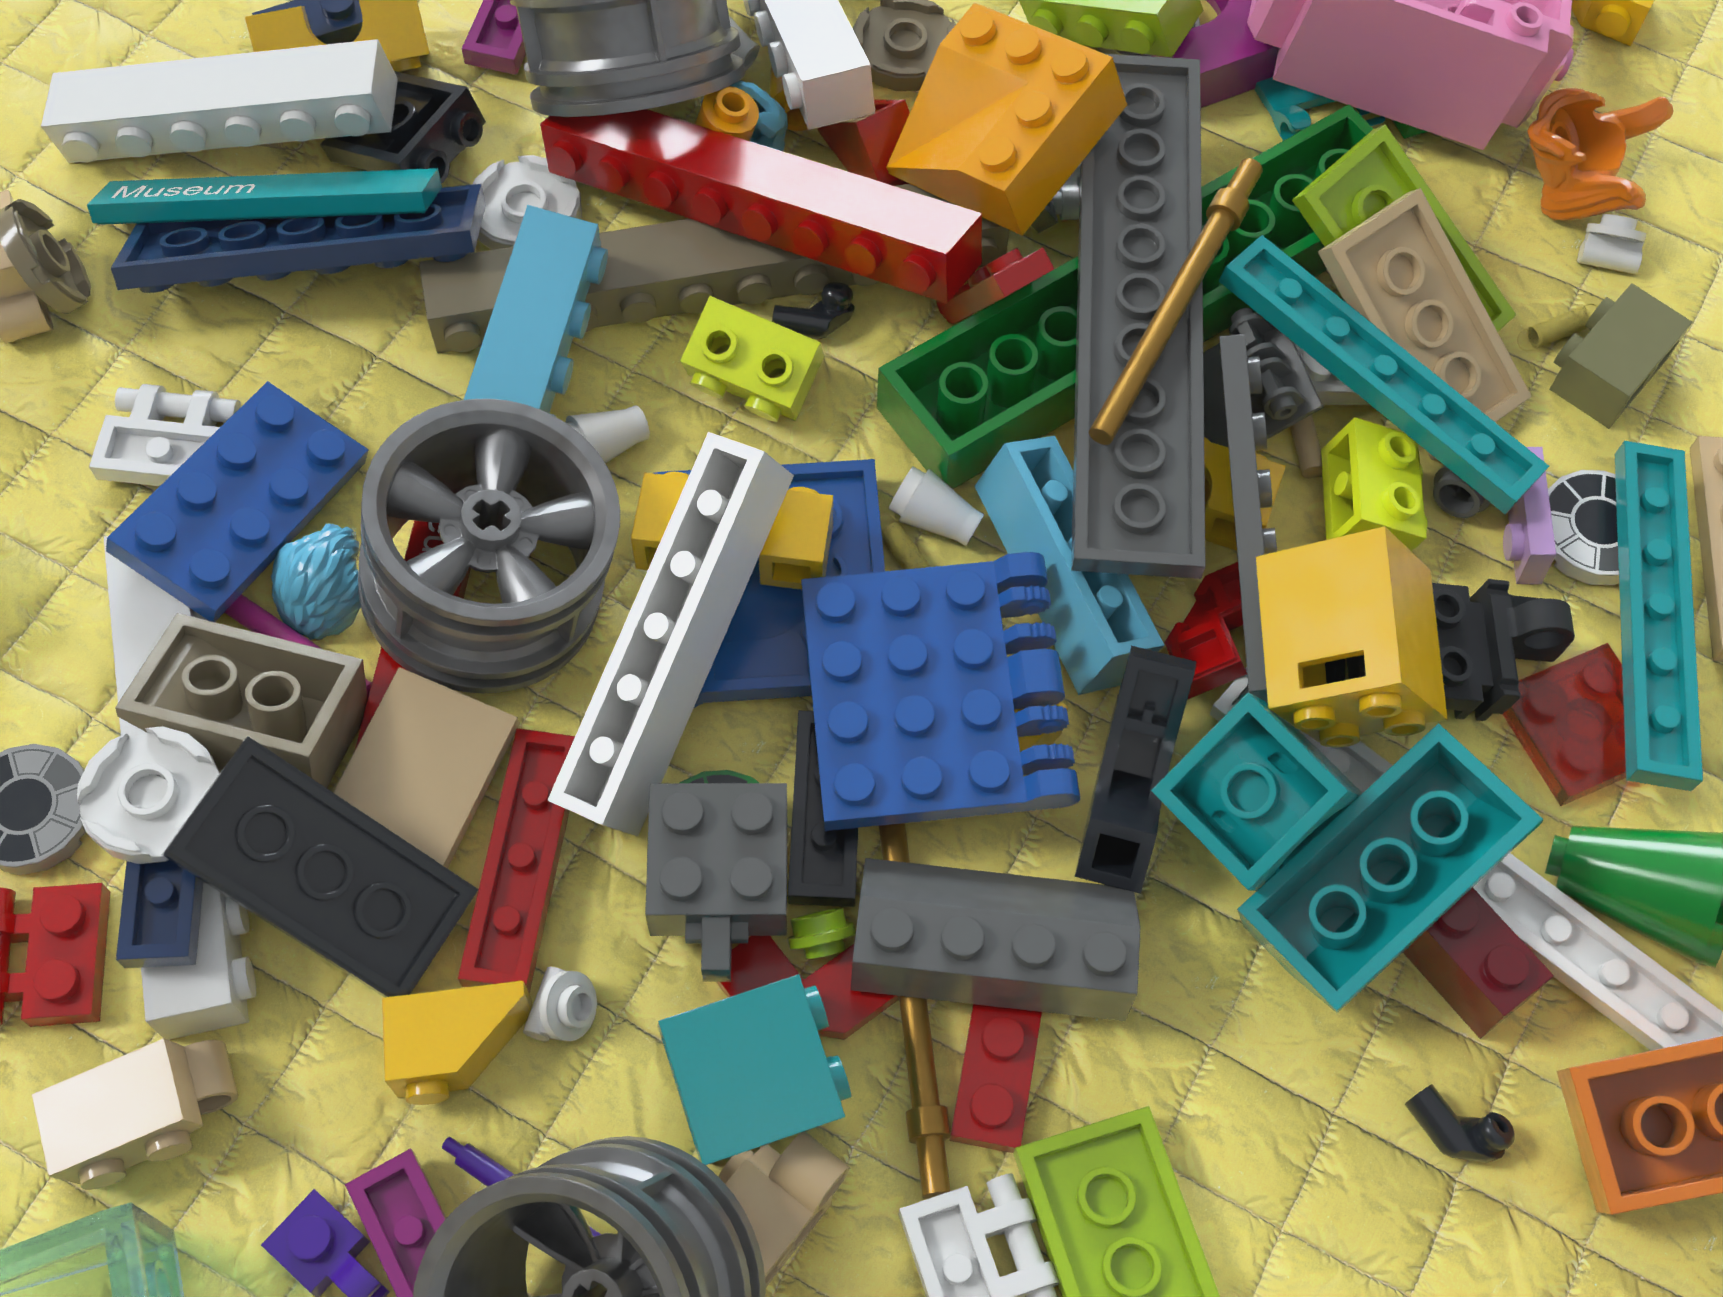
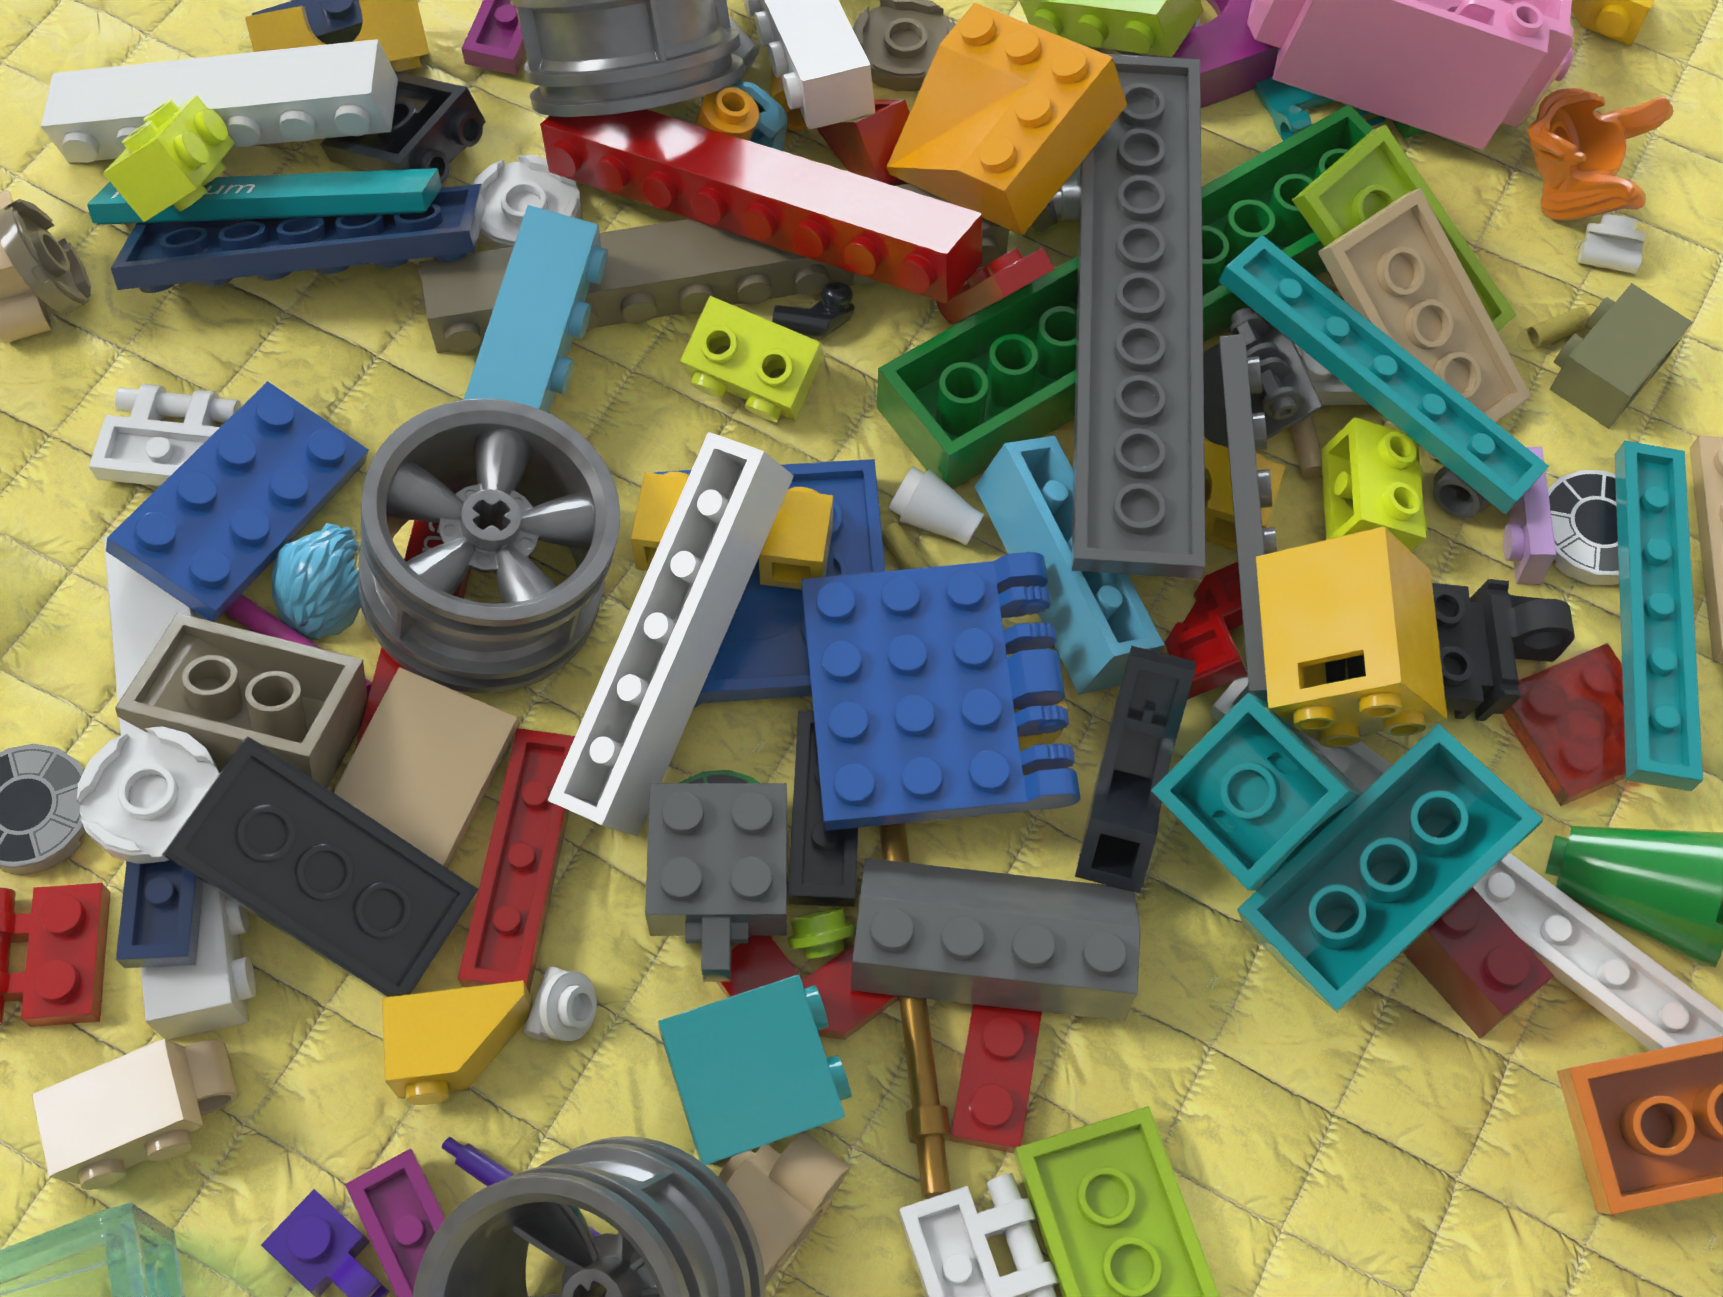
(171, 157): none -> neon yellow brick
(612, 430): white cone -> none
(1223, 215): pearl gold bar -> none
(1461, 1136): black arm -> none

